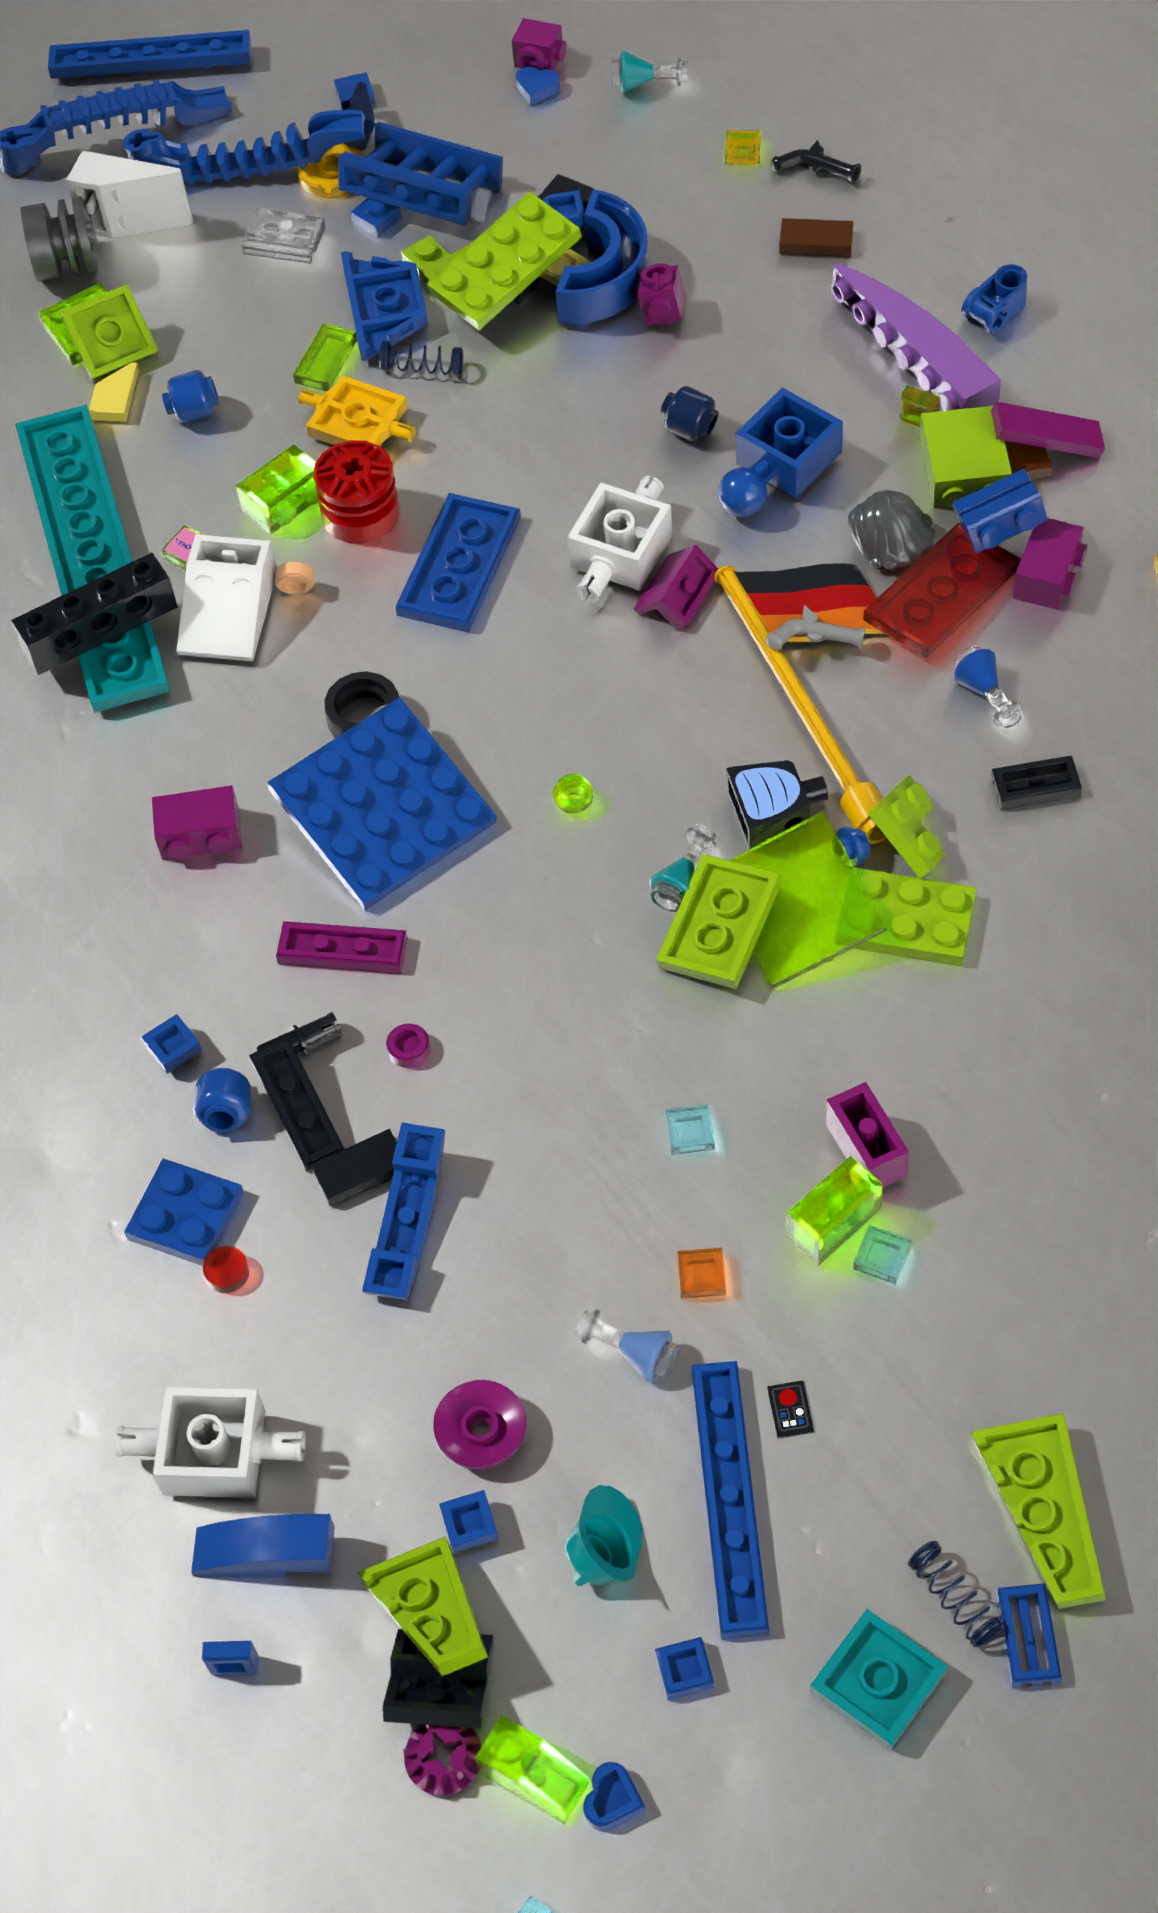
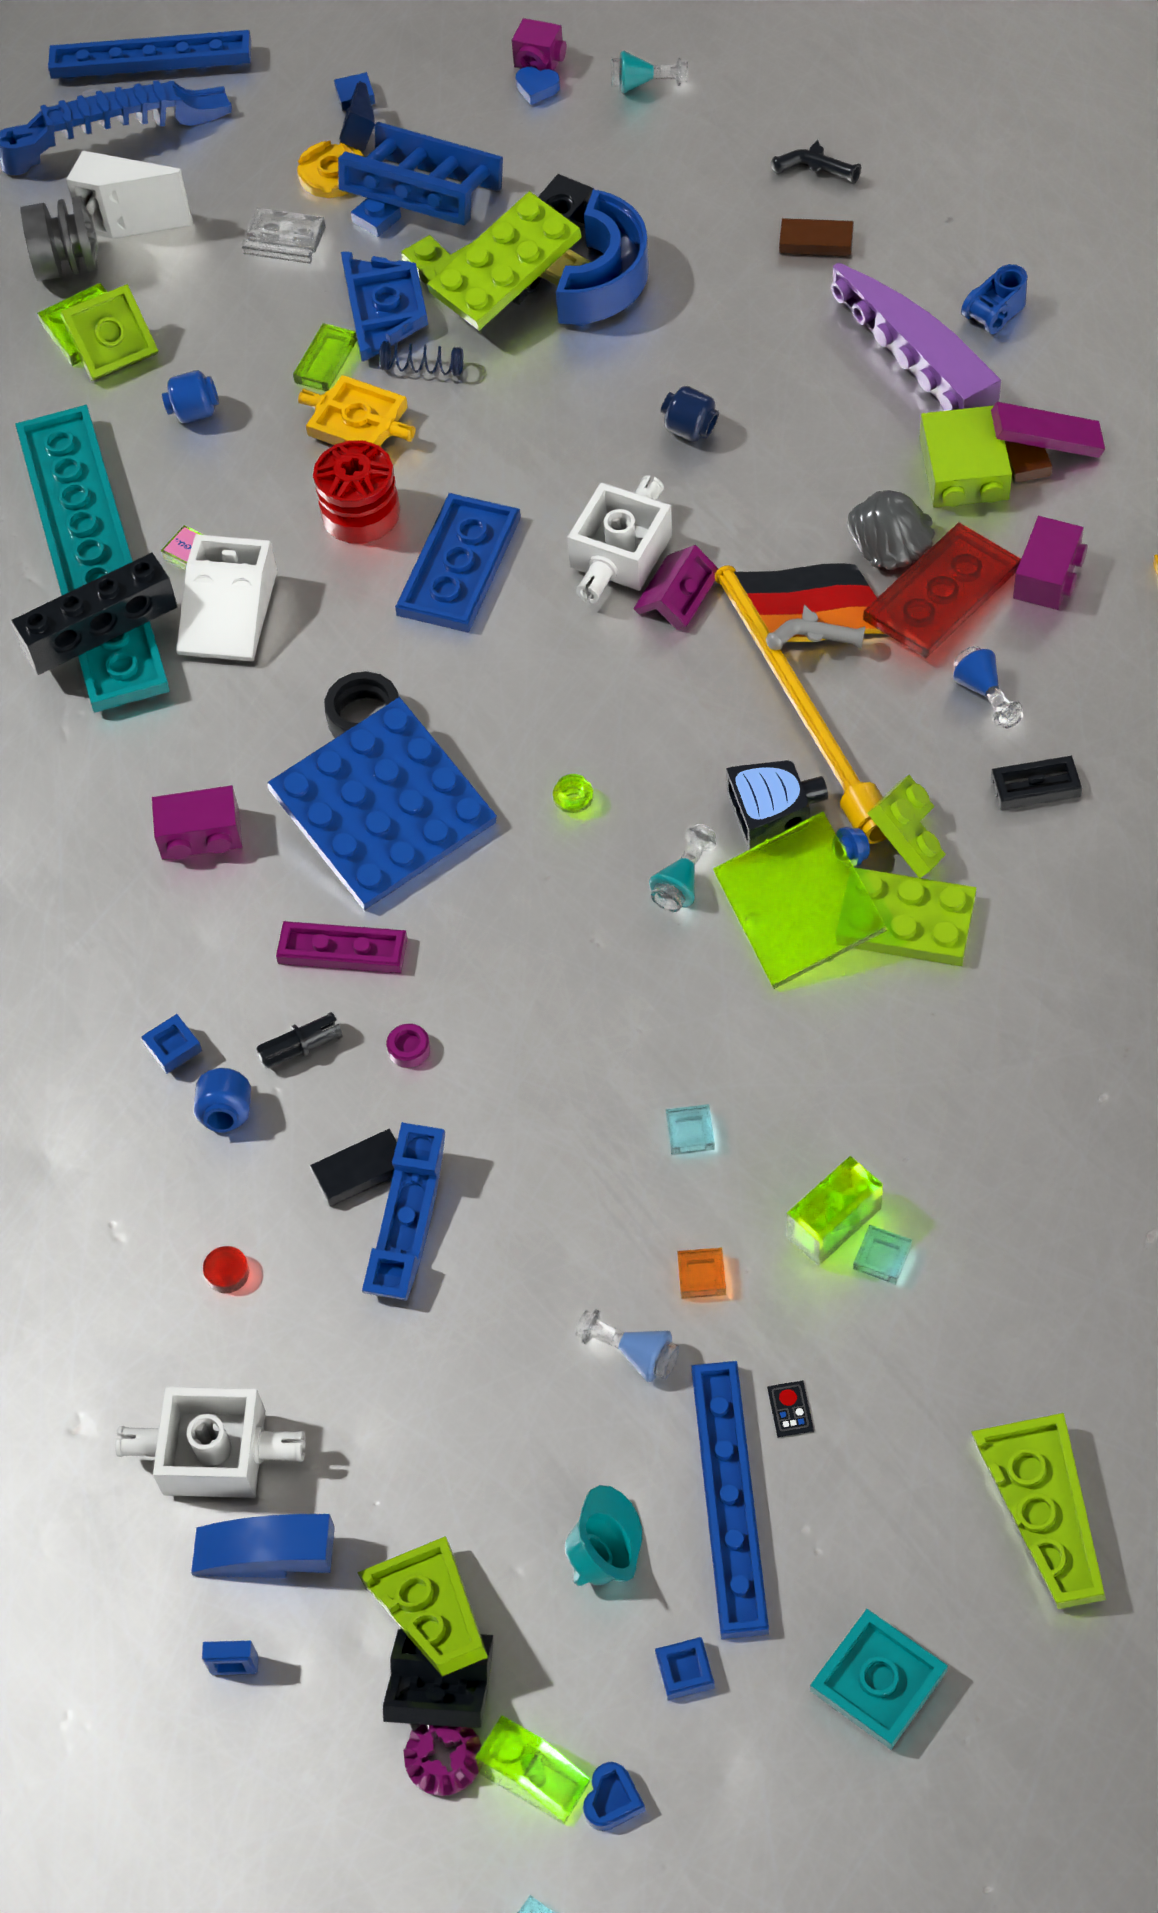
(114, 395): light yellow tile -> none
(184, 1212): blue plate -> none
(279, 489): clear neon green brick -> none
(294, 578): light nougat tile -> none
(296, 1102): black tile -> none
(324, 128): blue piece -> none
(468, 1521): blue plate -> none
(476, 1405): magenta dish -> none
(569, 205): blue tile -> none
(661, 294): magenta brick -> none
(719, 921): lime plate -> none
(743, 147): clear neon green tile -> none
(780, 445): blue brick -> none
(867, 1134): magenta brick -> none
(917, 402): clear neon green tile -> none
(985, 1631): dark blue piece -> none
(1000, 511): blue brick -> none
(1034, 1675): blue tile -> none

